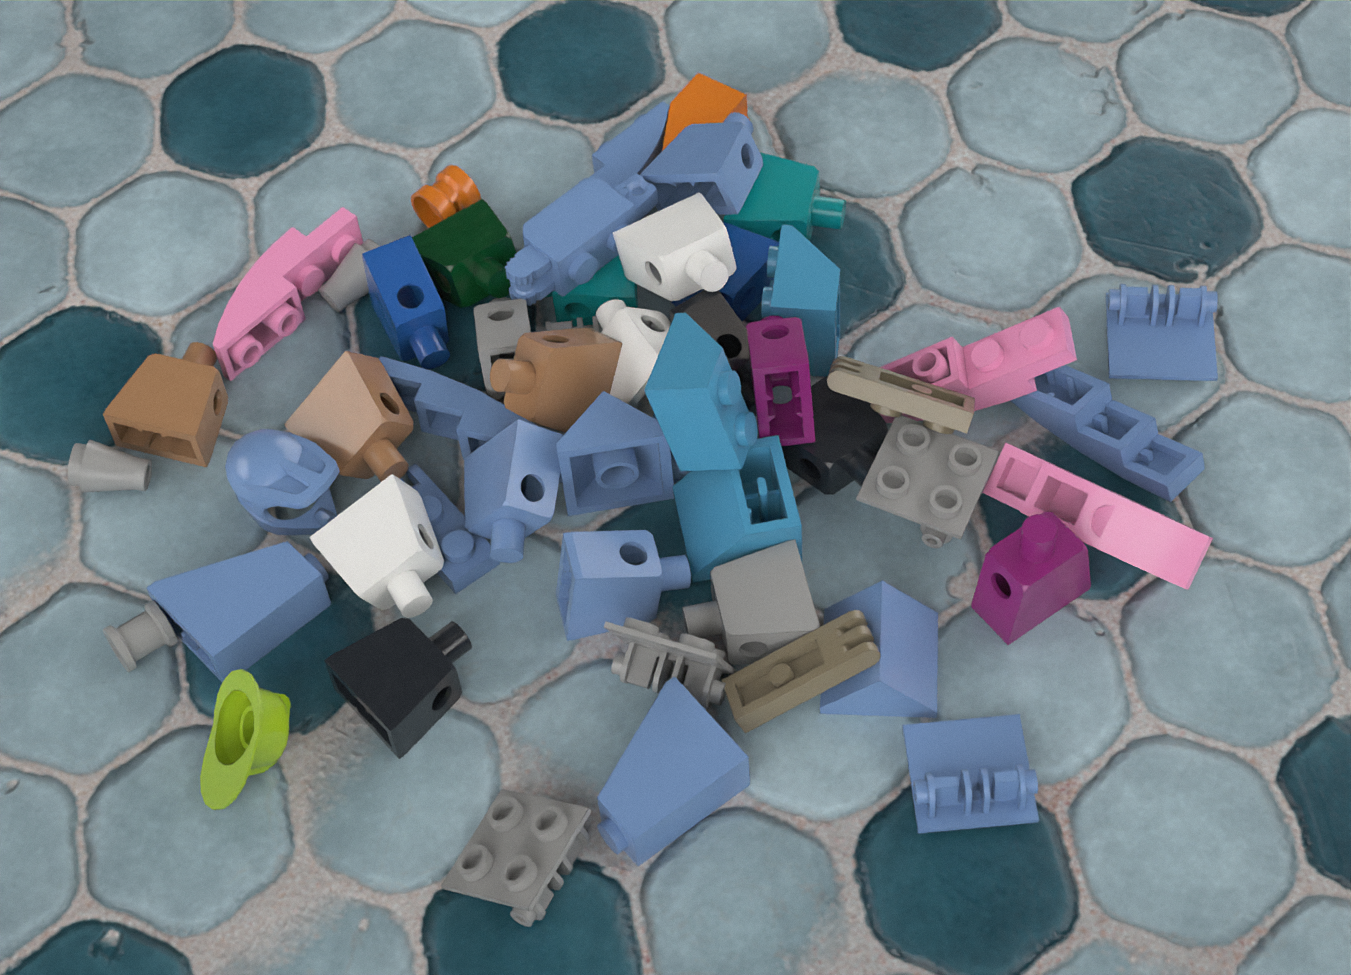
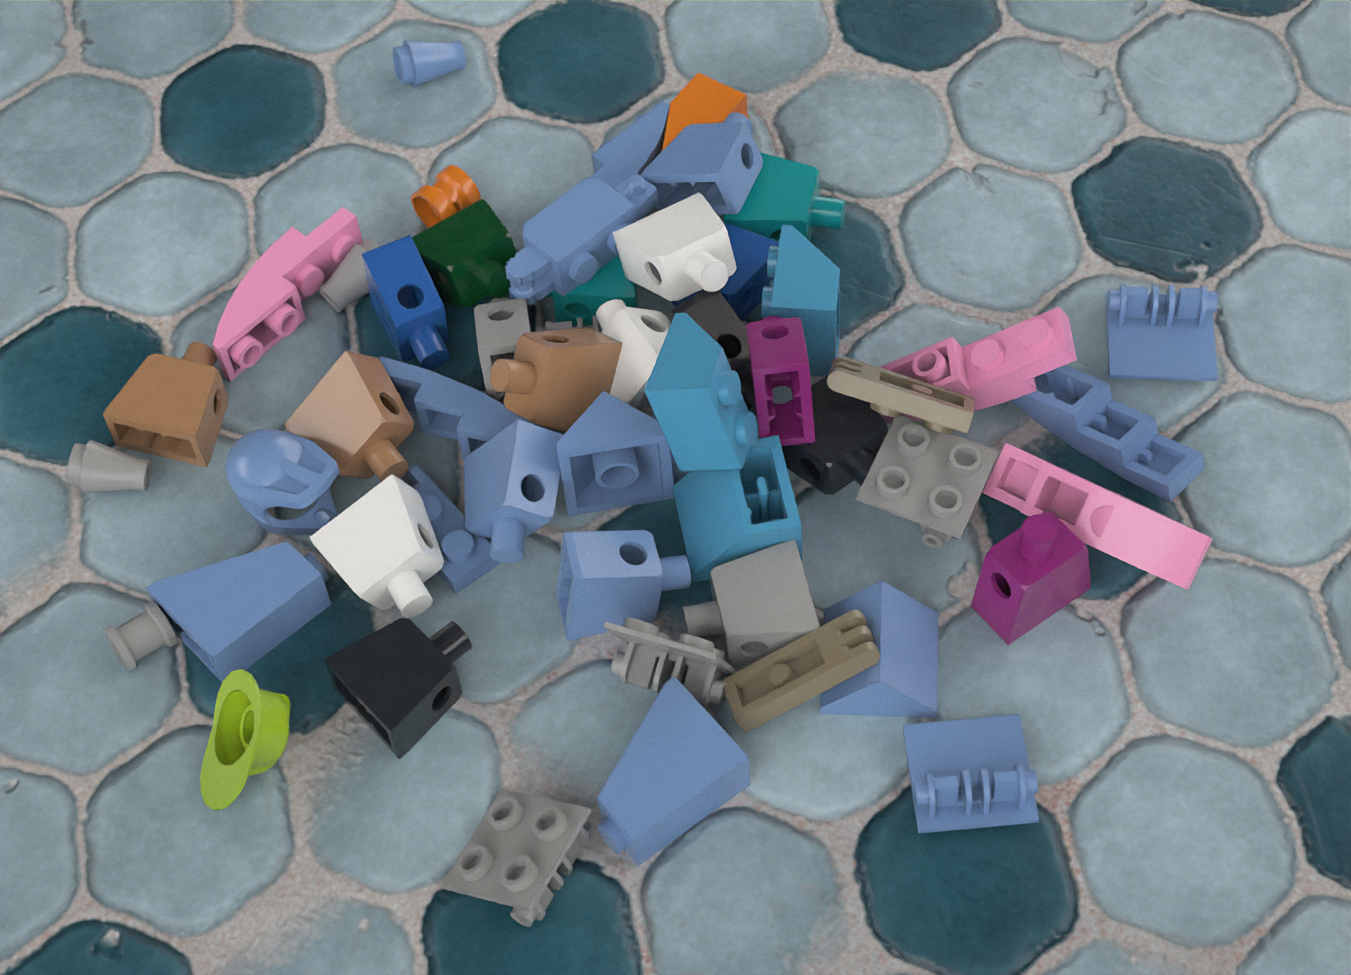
(426, 60): none -> medium blue cone

